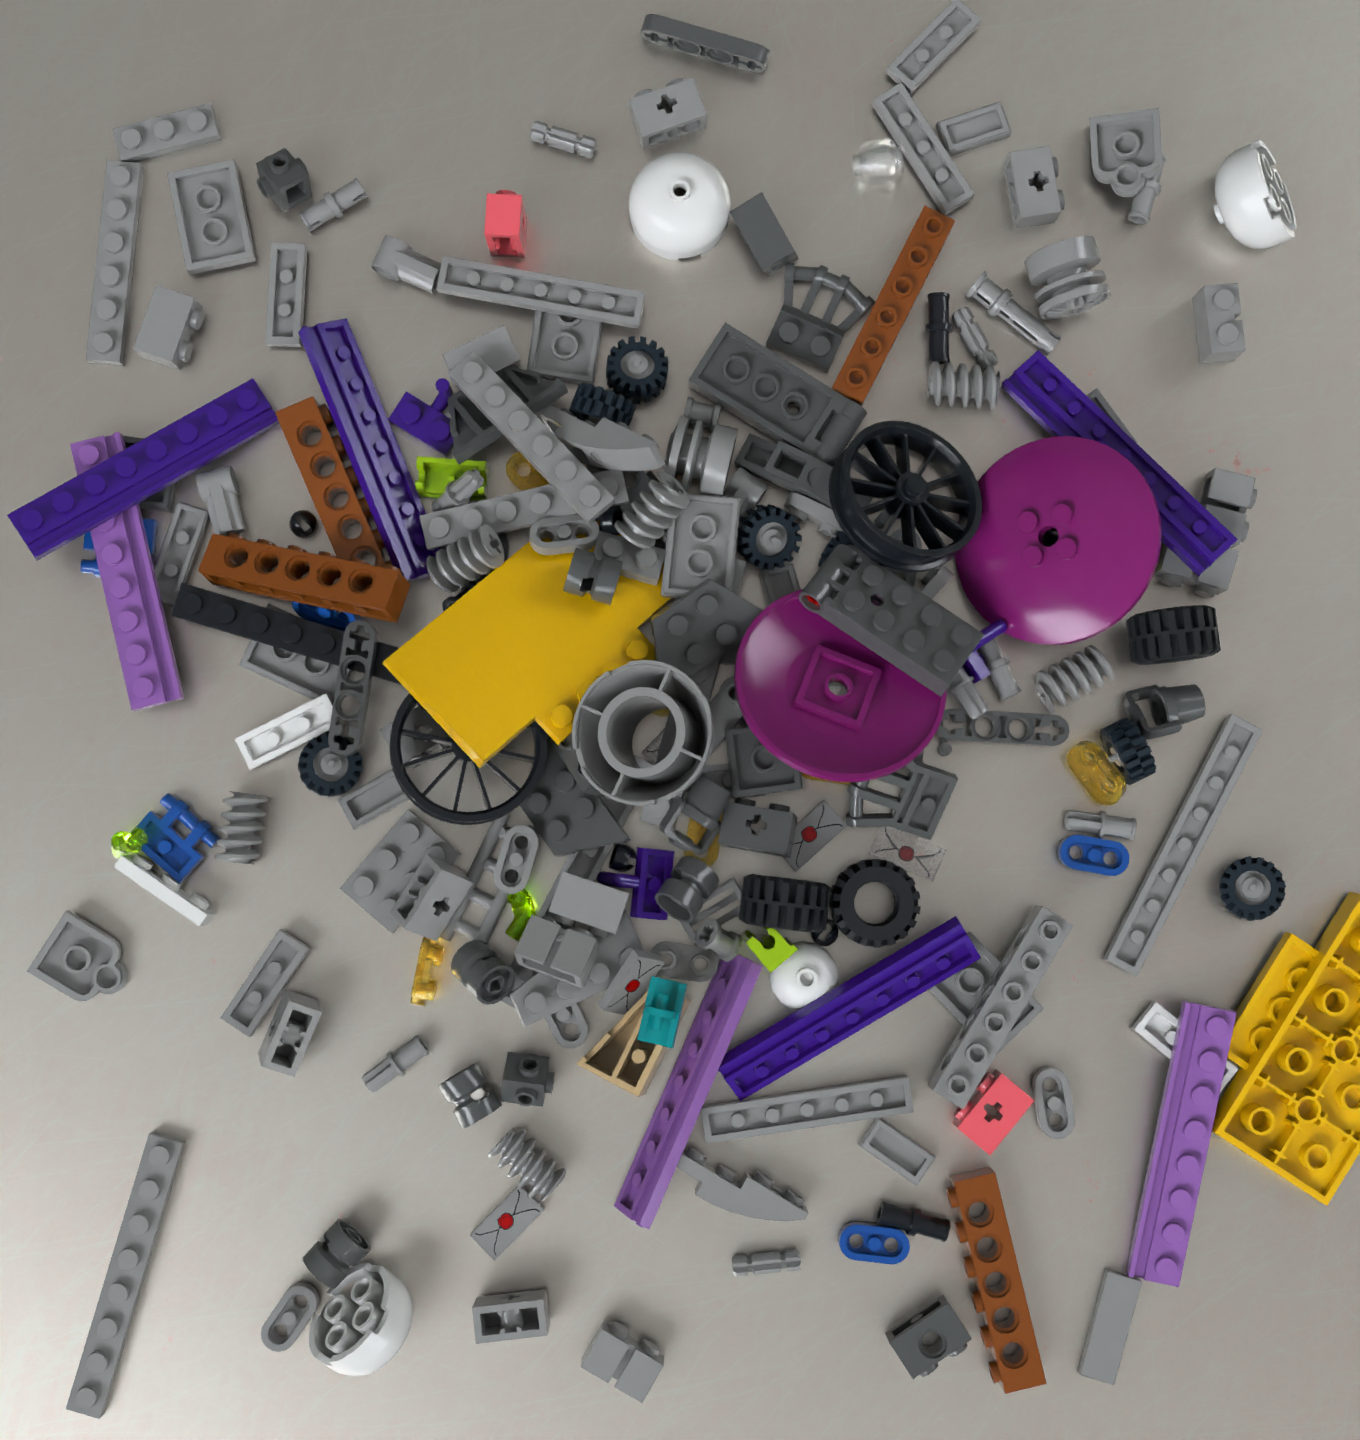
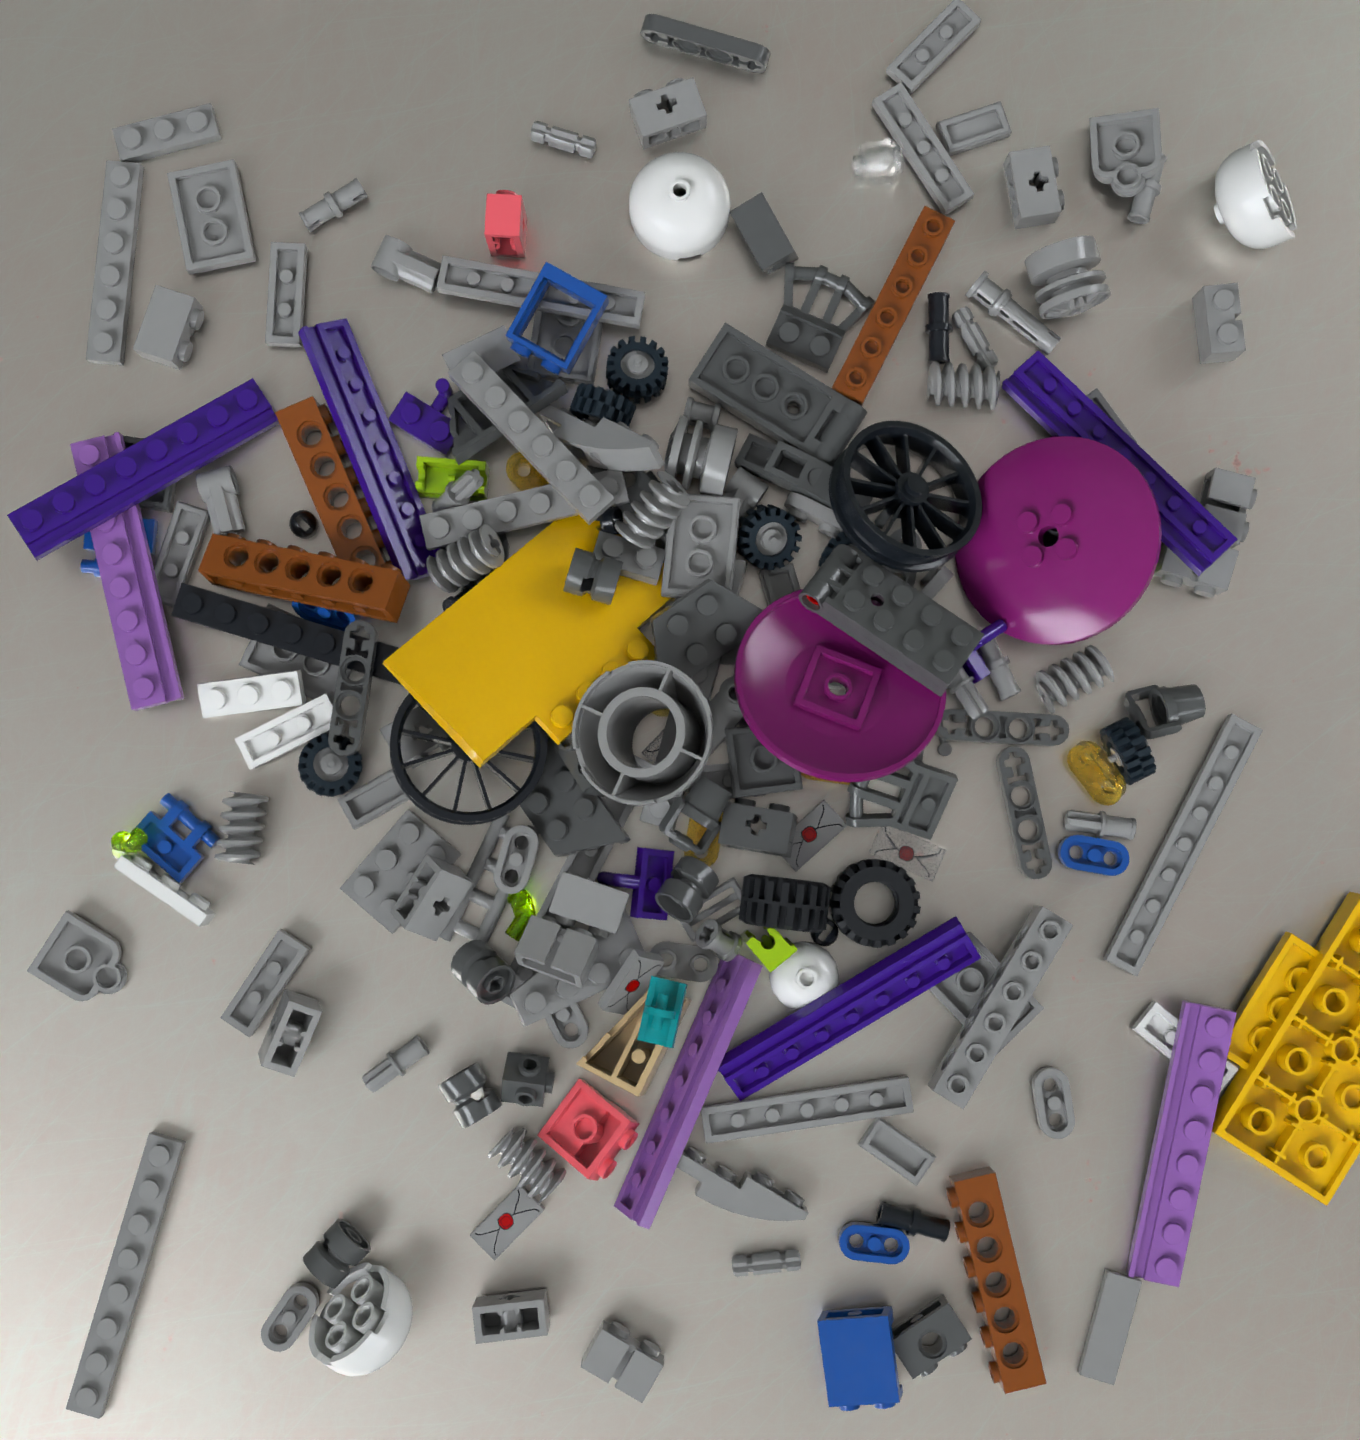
(251, 693): none -> white plate
(284, 179): dark grey brick -> none
(424, 986): clear yellow plate -> none
(563, 533): light grey plate -> none
(574, 288): none -> blue window
(589, 1131): none -> coral plate
(620, 857): black hinge -> none
(859, 1358): none -> blue panel
(984, 1128): coral brick -> none
(1029, 811): none -> dark grey beam
(1173, 634): black tyre -> none
(1252, 888): black wheel -> none

